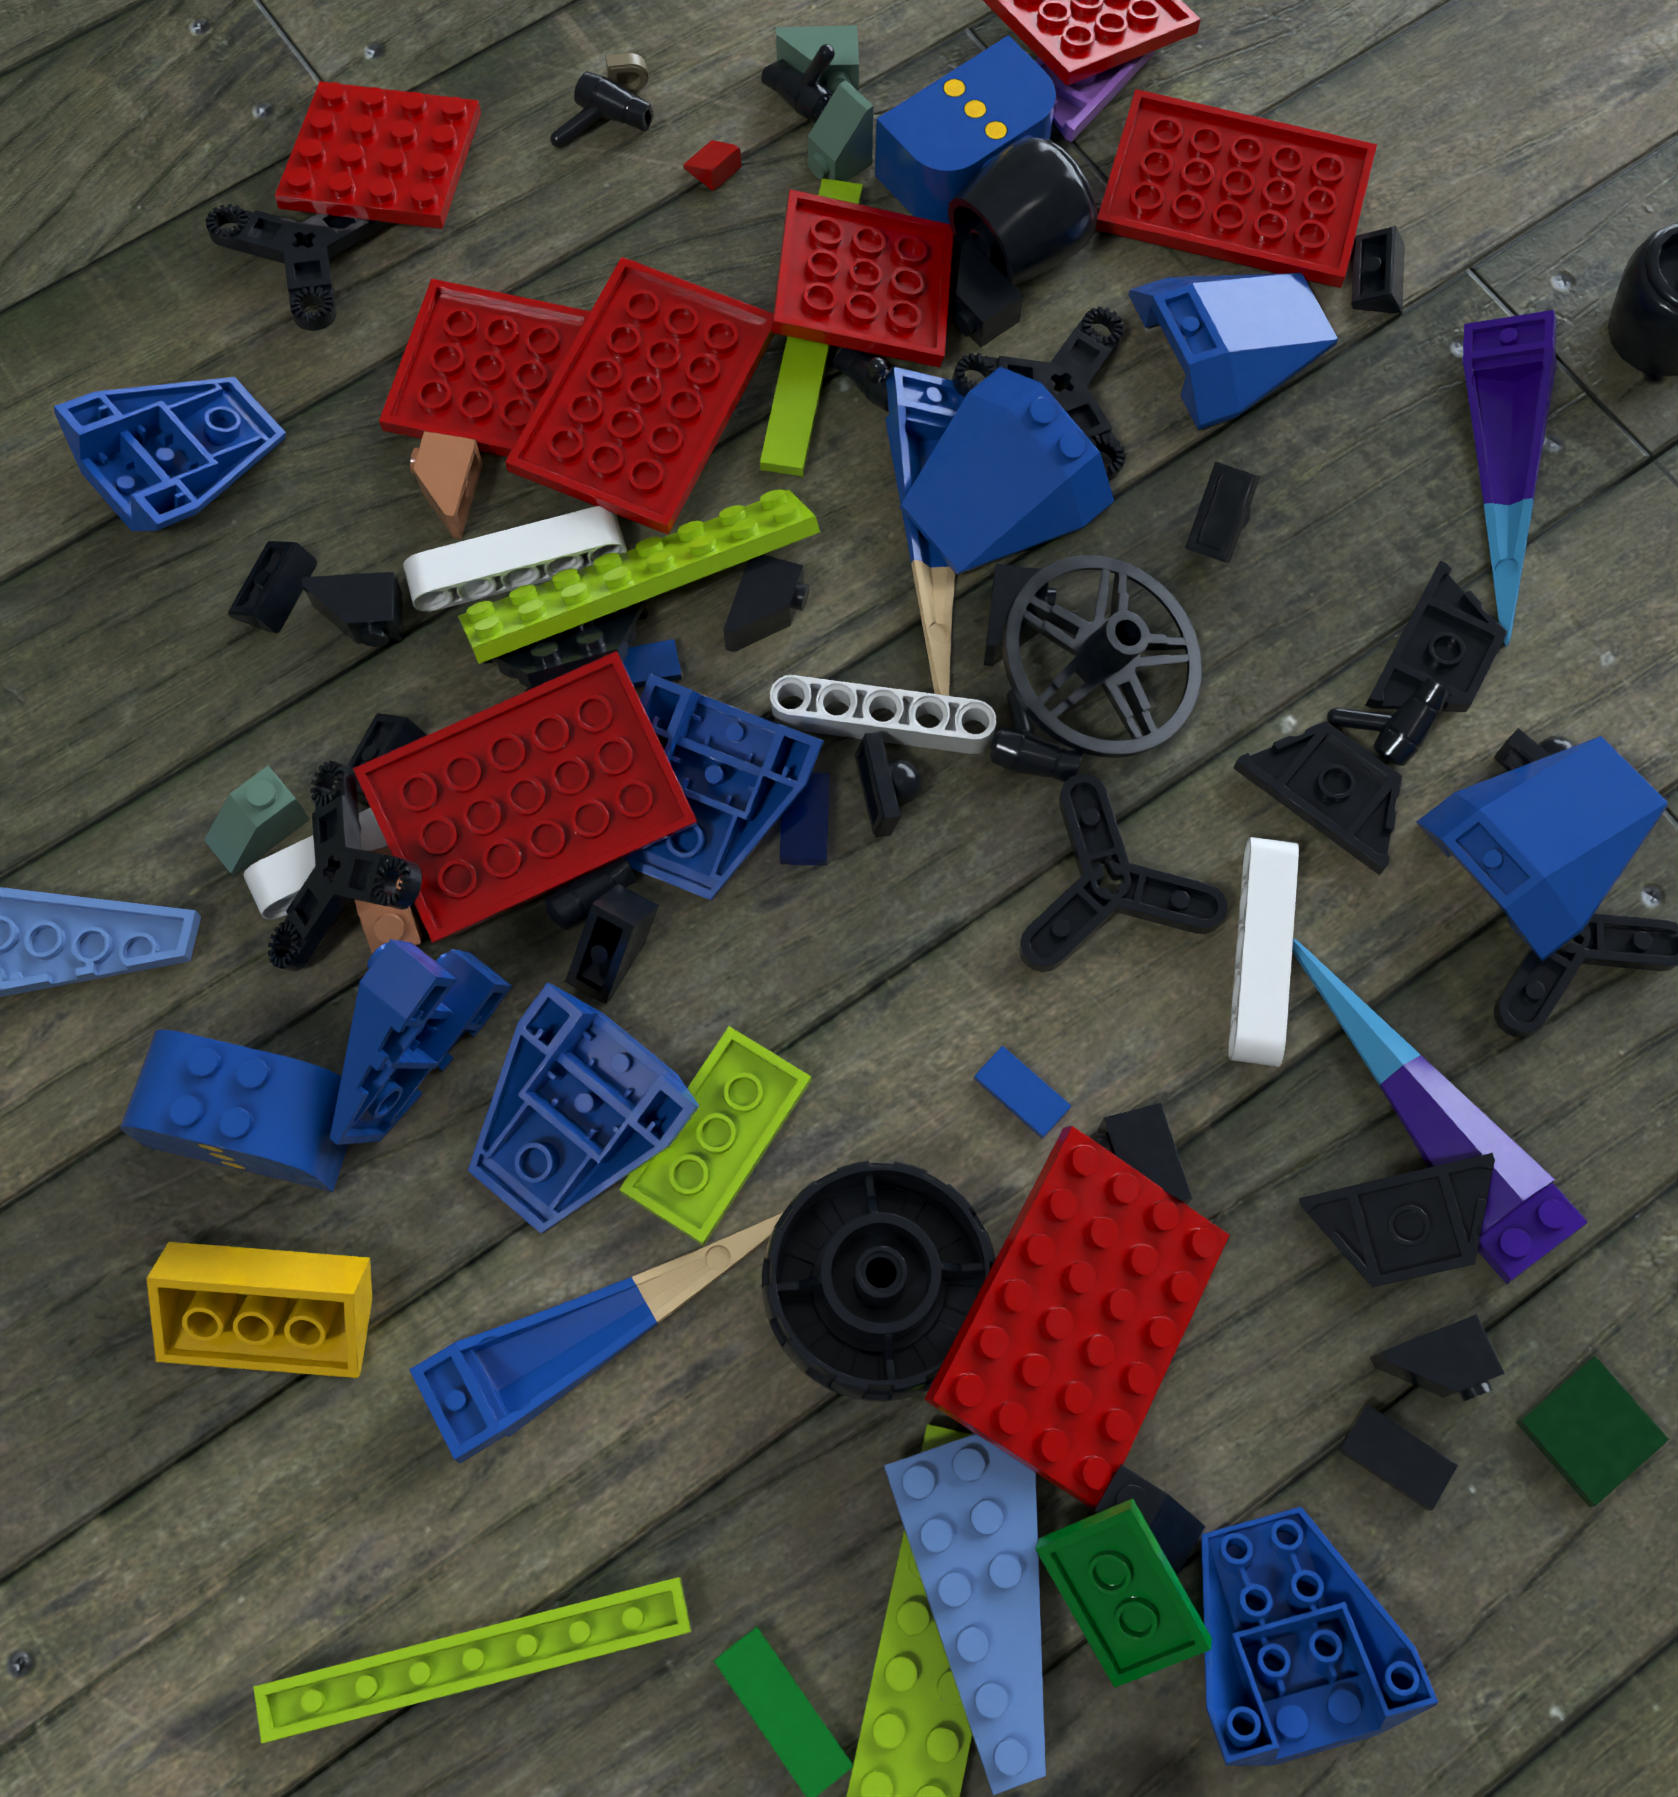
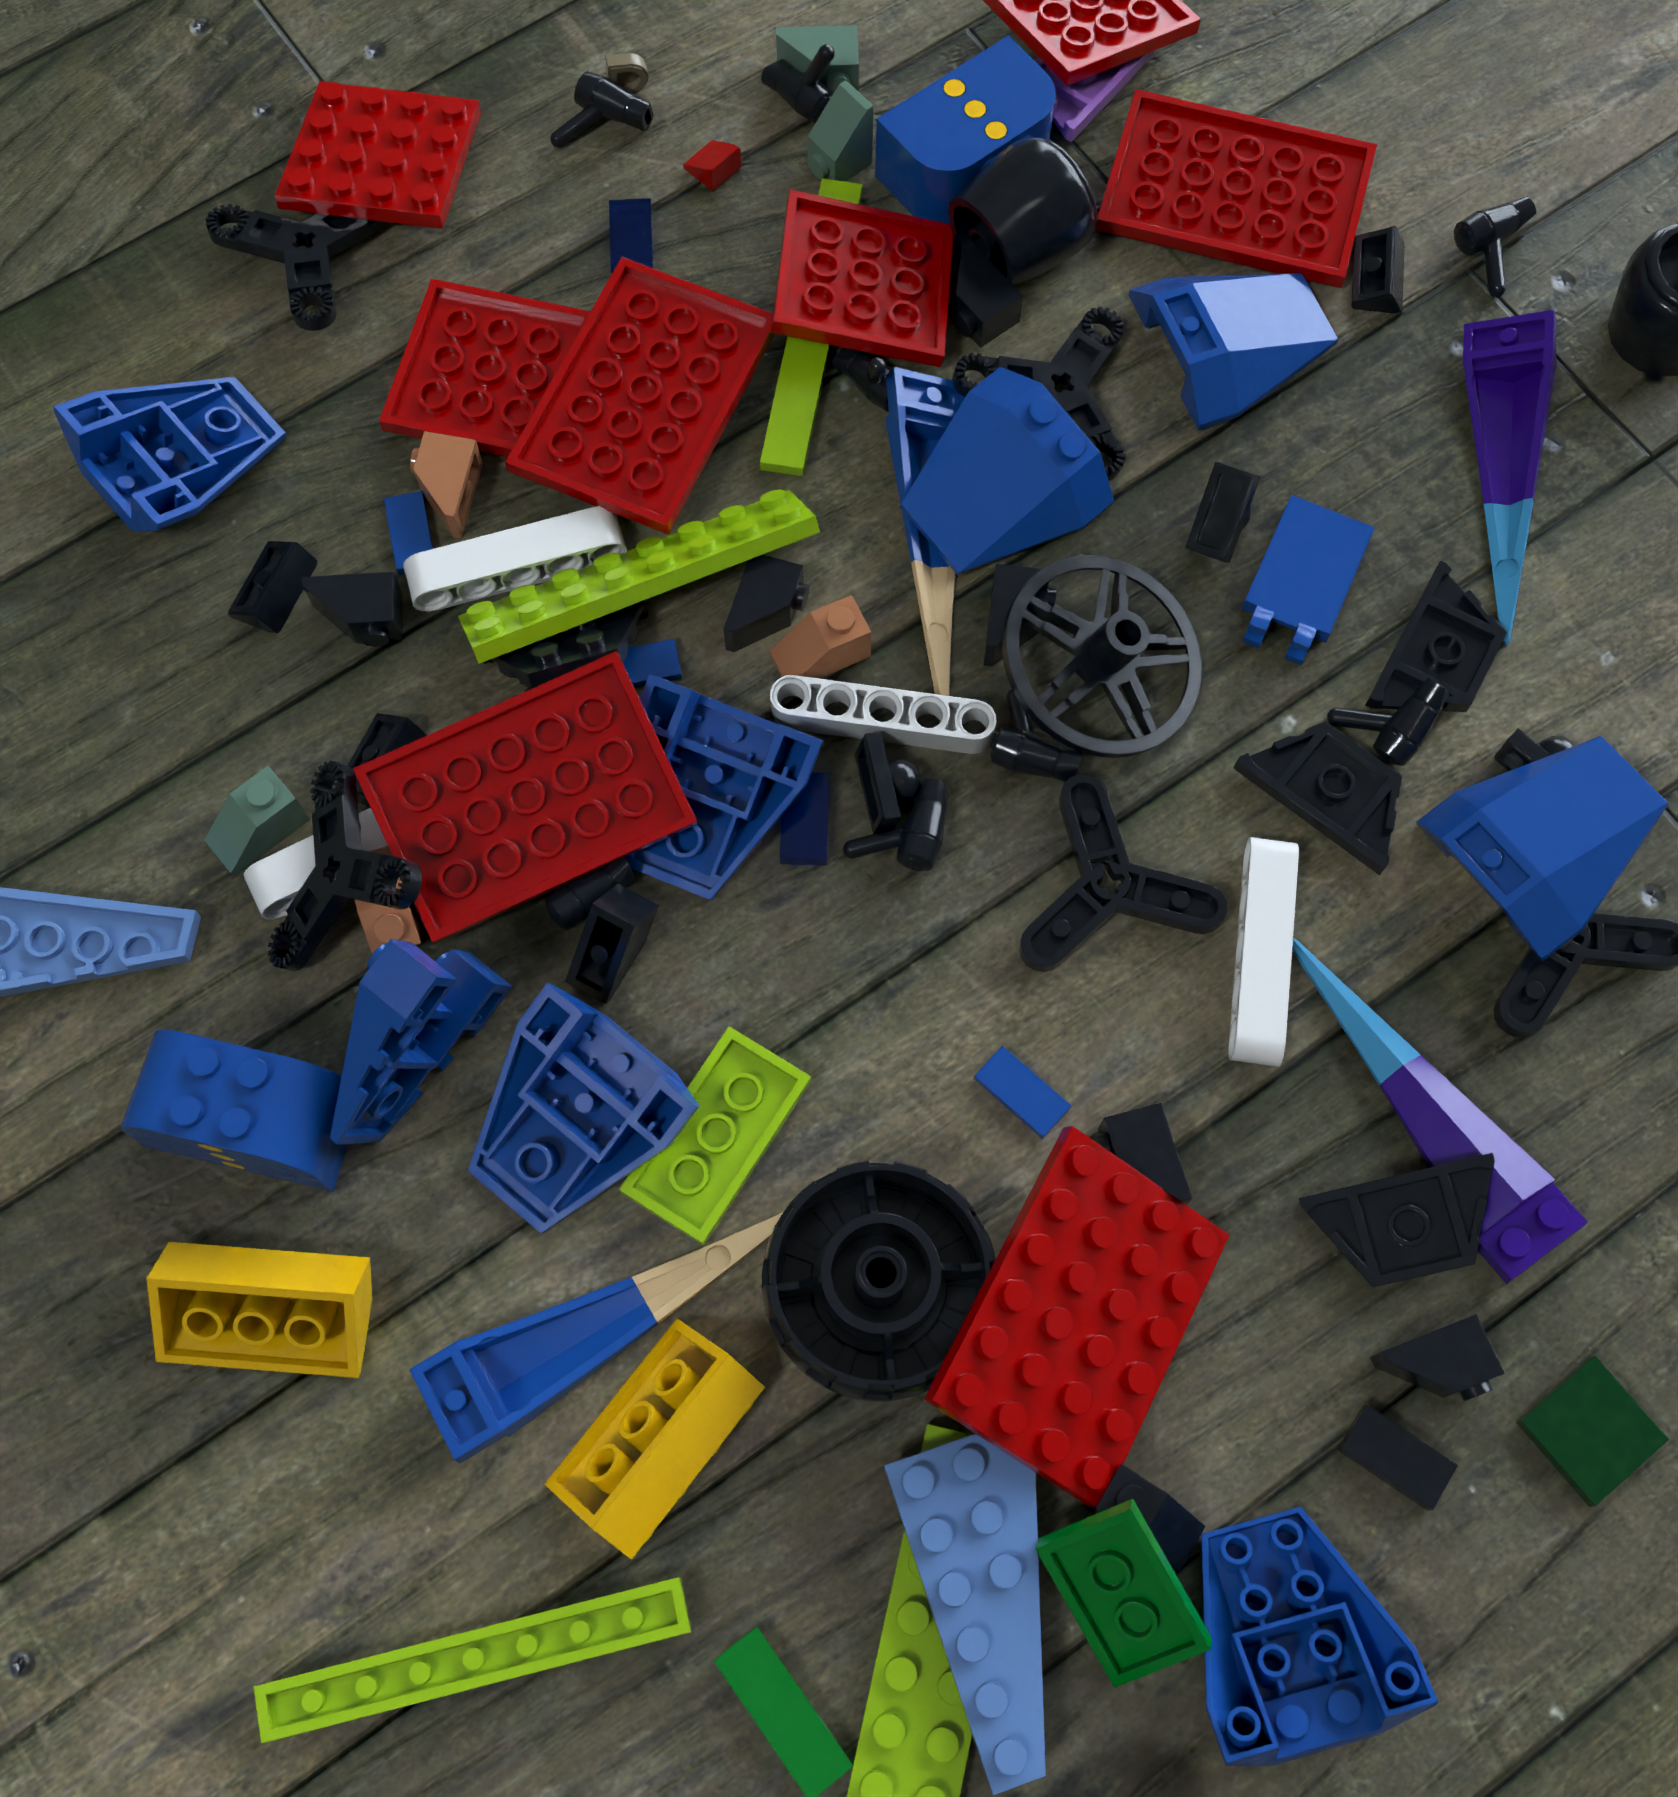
(408, 526): none -> blue piece
(631, 231): none -> clear blue tile
(654, 1437): none -> yellow slope
(824, 641): none -> nougat slope
(919, 838): none -> black piece
(1305, 575): none -> blue tile
(1485, 232): none -> black piece

